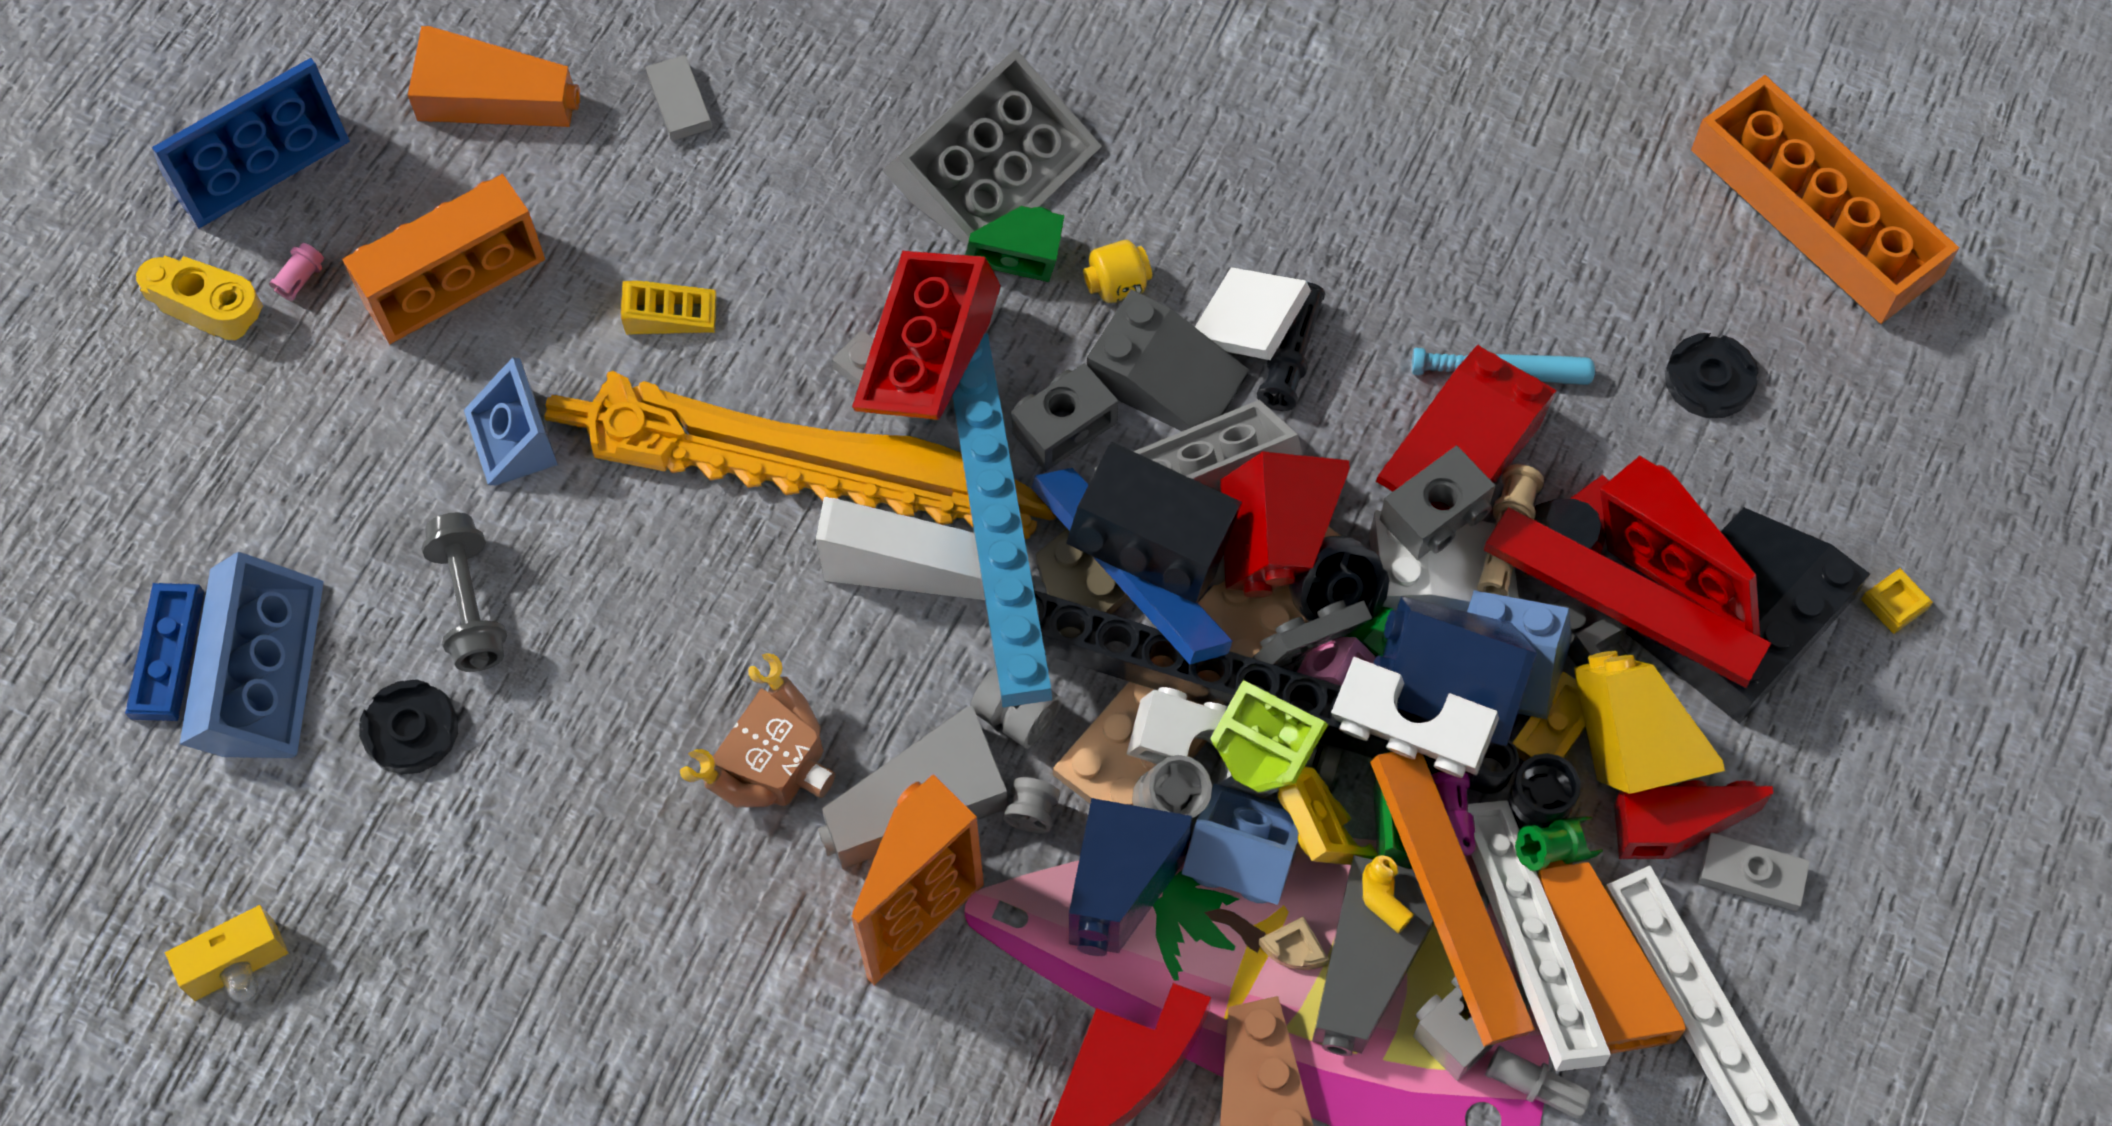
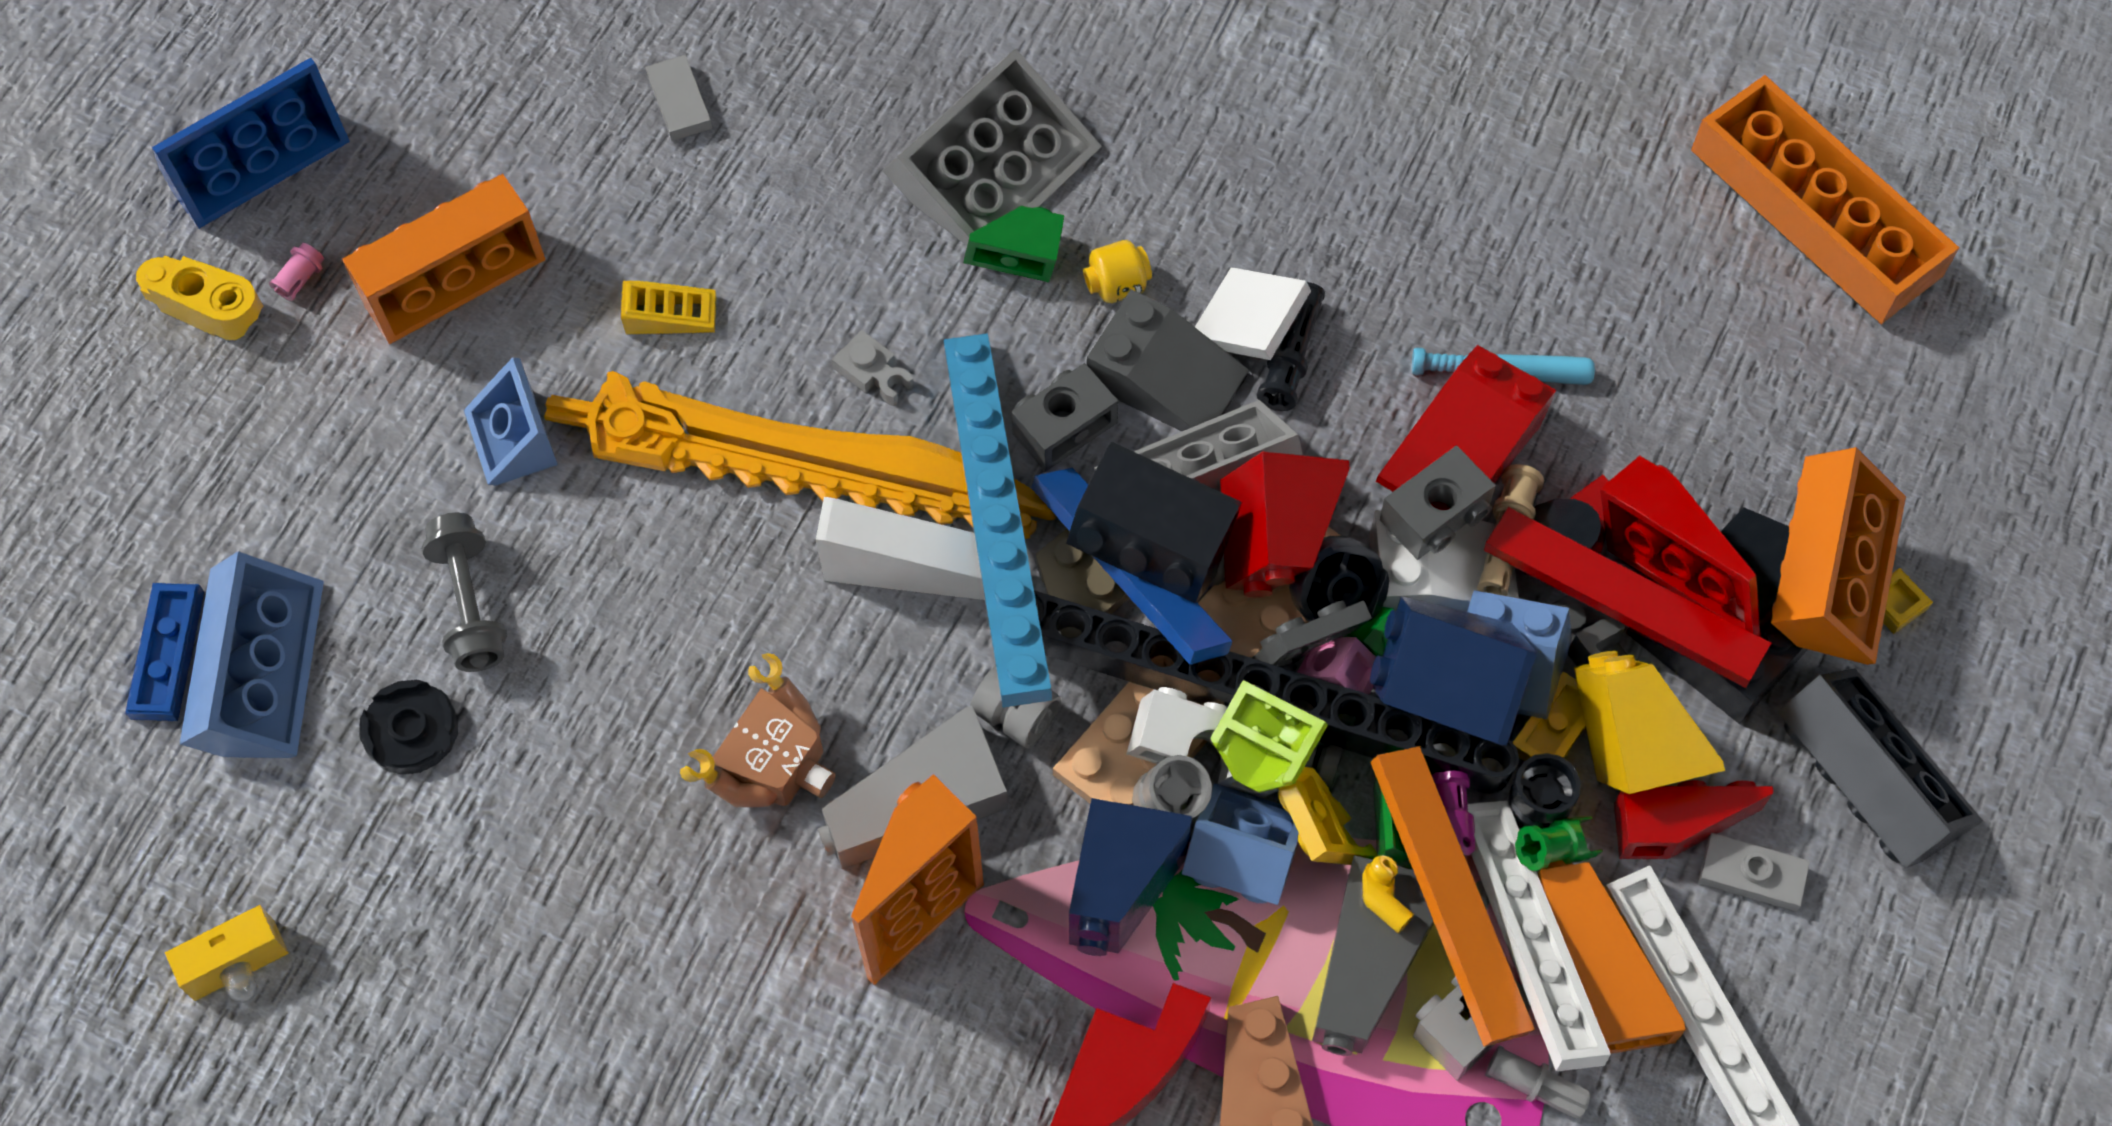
(487, 84): orange slope -> none
(927, 334): red slope -> none
(1031, 805): light grey wheel -> none
(1294, 946): tan tile -> none
(1453, 738): white arch -> none
(1711, 375): black tile -> none
(1839, 556): none -> orange slope
(1877, 767): none -> black slope

